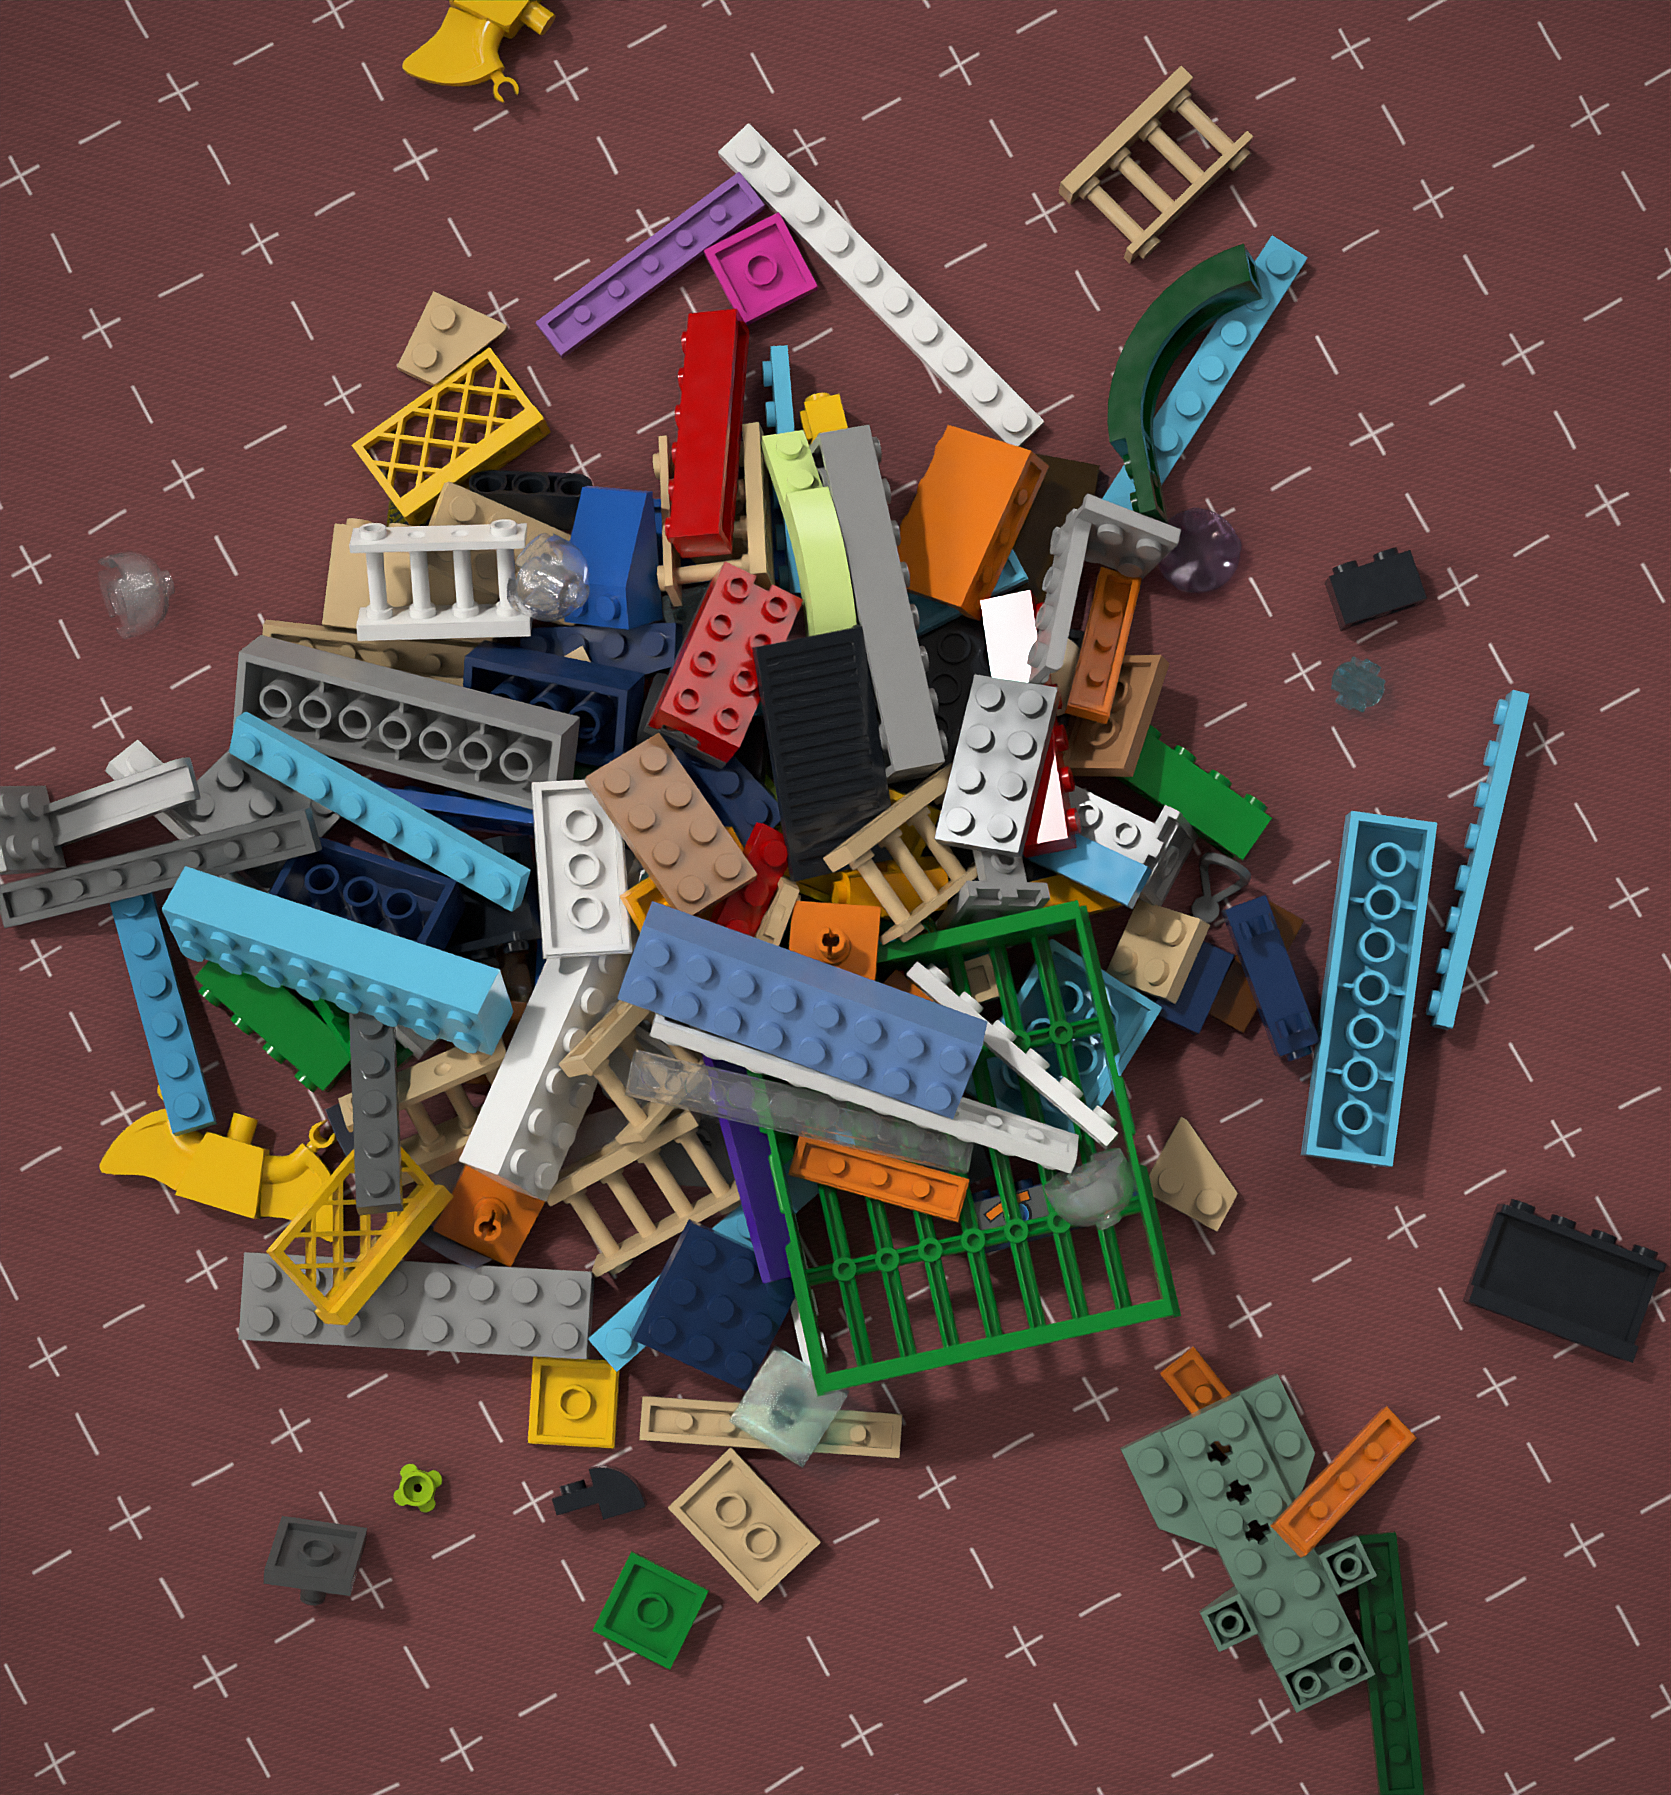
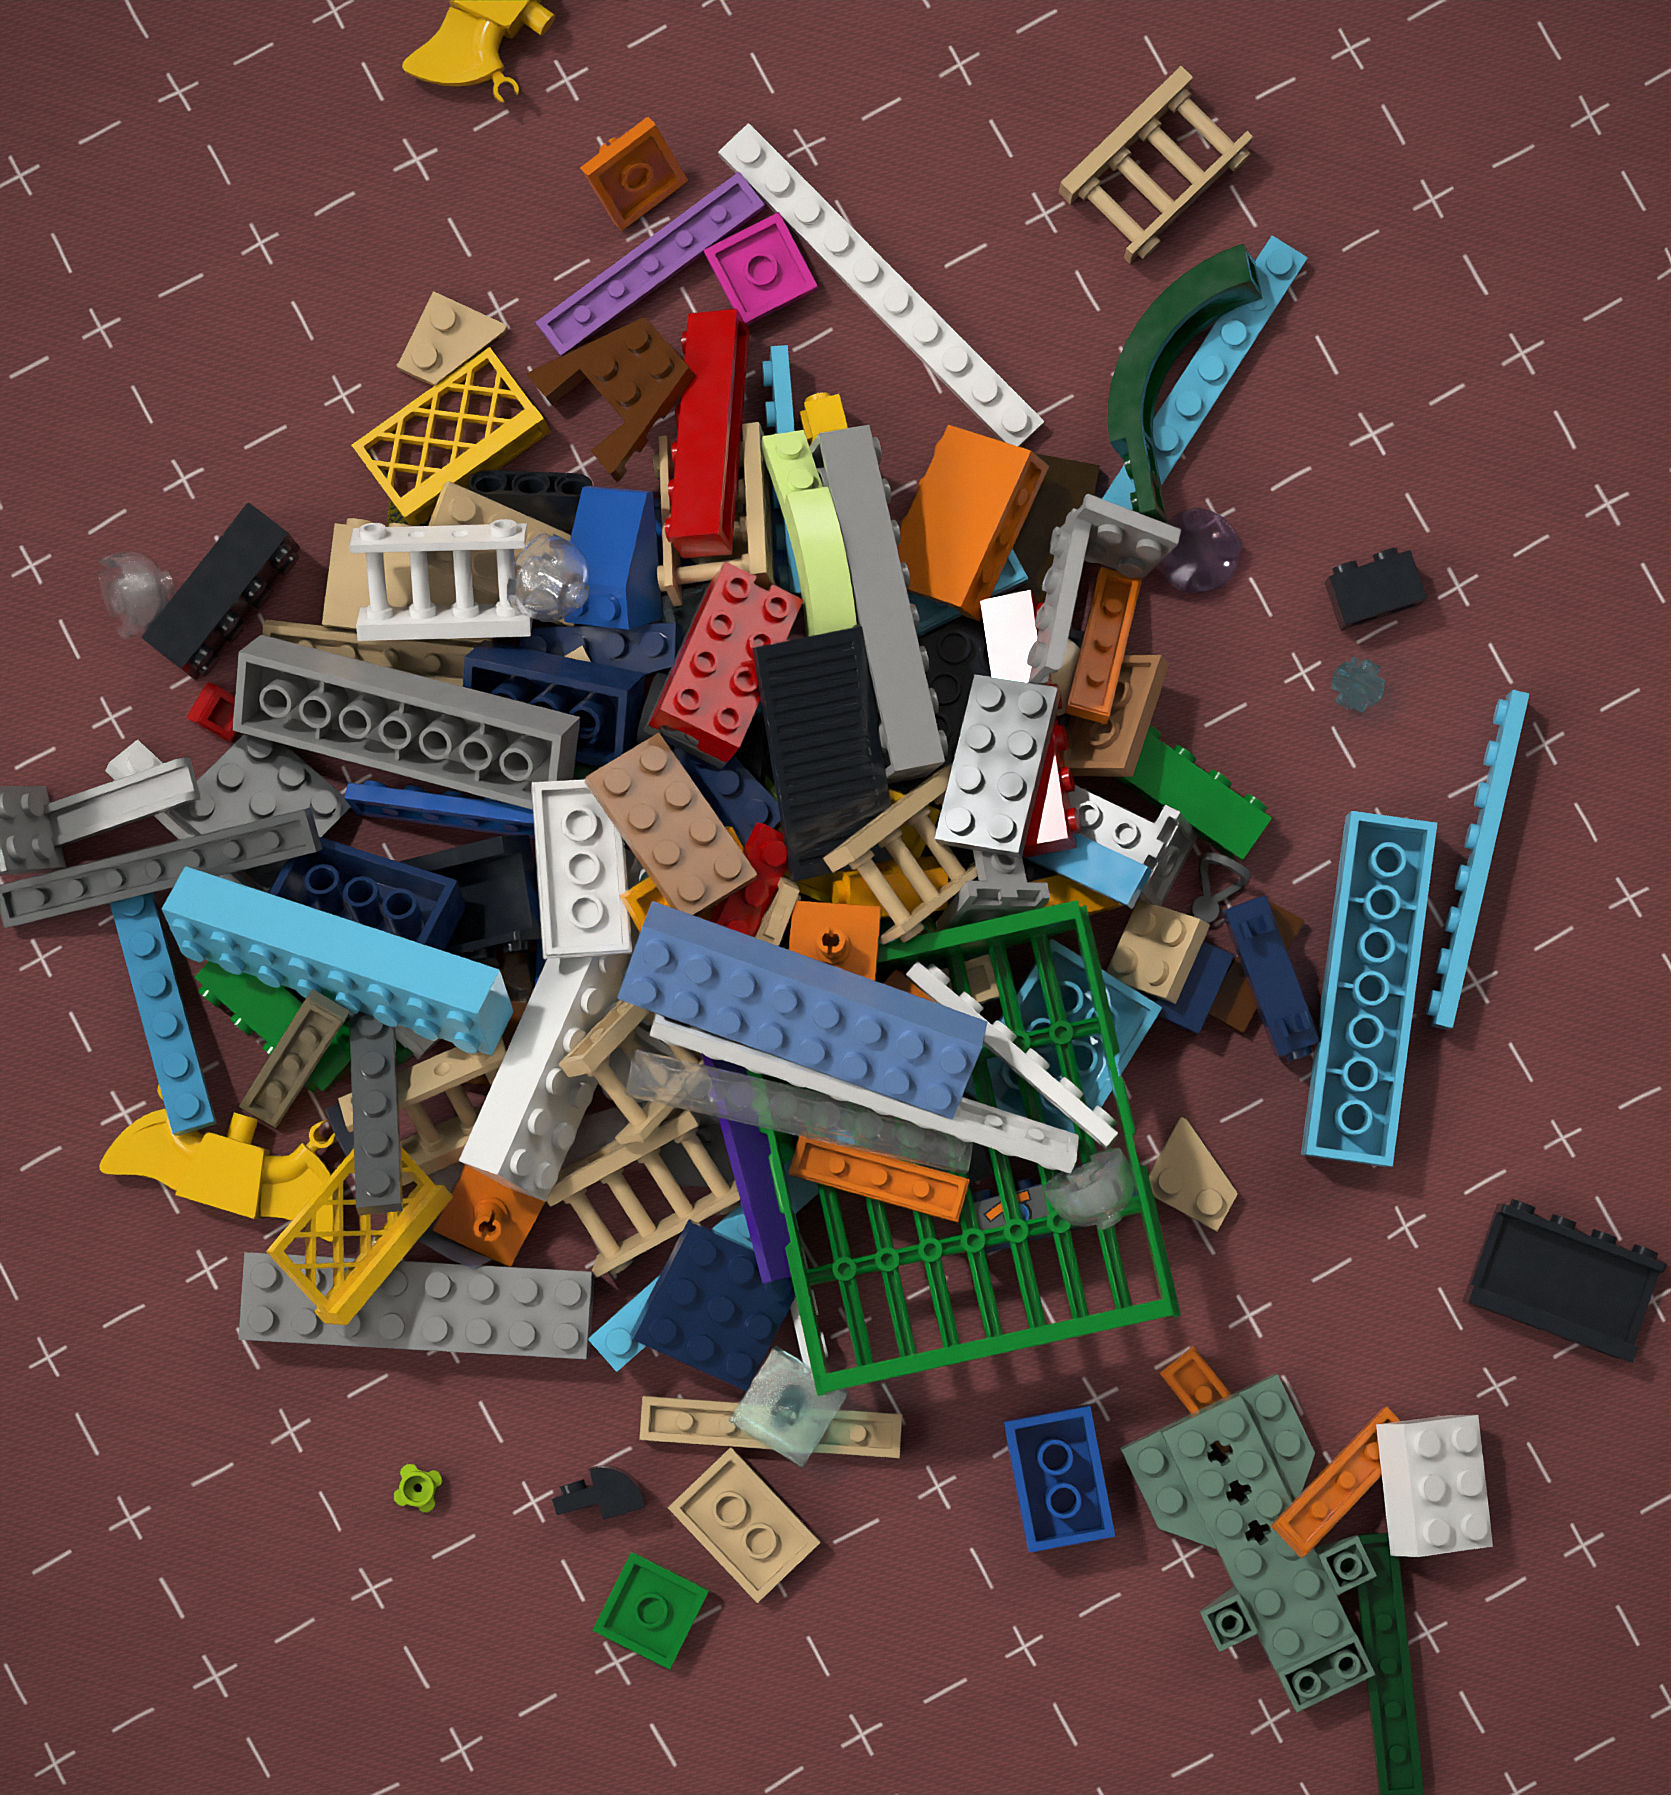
(214, 711): none -> red slope
(222, 592): none -> black brick
(294, 1058): none -> dark tan tile
(315, 1558): dark grey tile -> none
(379, 811): medium azure plate -> none
(573, 1402): yellow tile -> none
(634, 173): none -> orange tile
(634, 374): none -> reddish brown wing
(1058, 1478): none -> blue brick
(1434, 1485): none -> white brick

